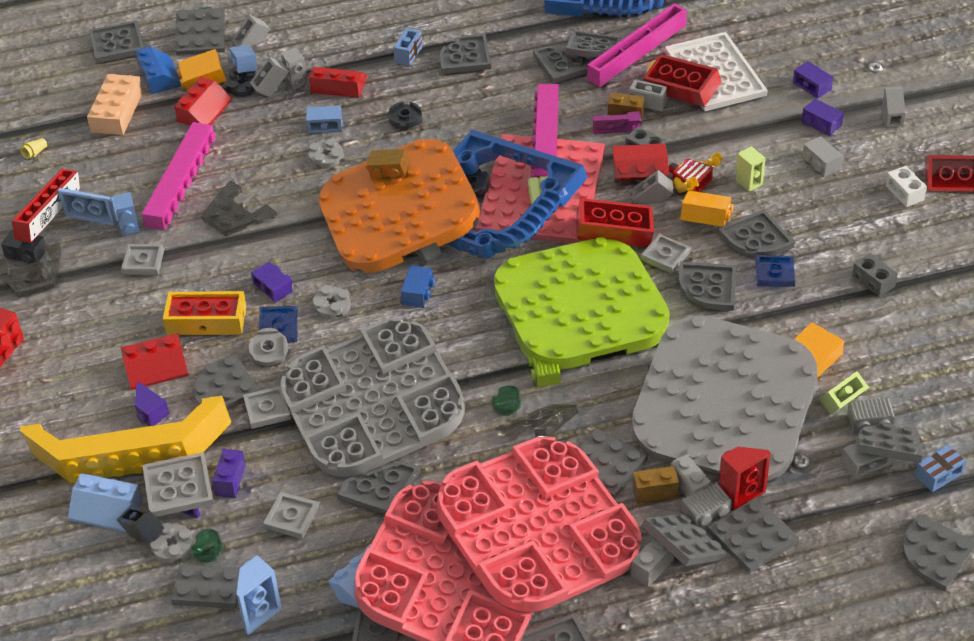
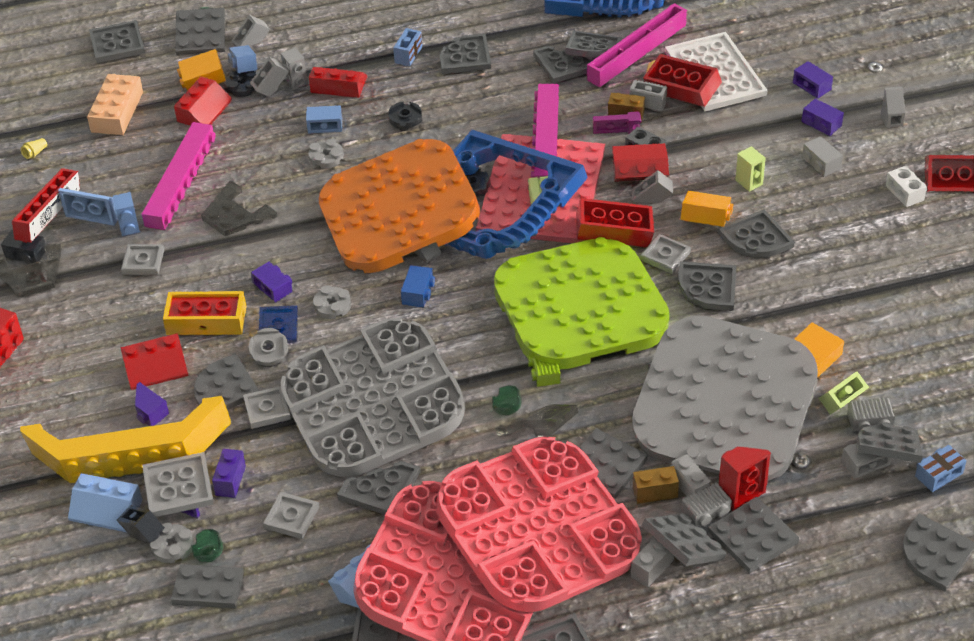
(157, 70): blue slope -> none
(257, 593): light blue slope -> none
(388, 163): pearl gold brick -> none
(693, 174): torso -> none
(775, 270): clear blue plate -> none
(874, 274): dark grey brick -> none

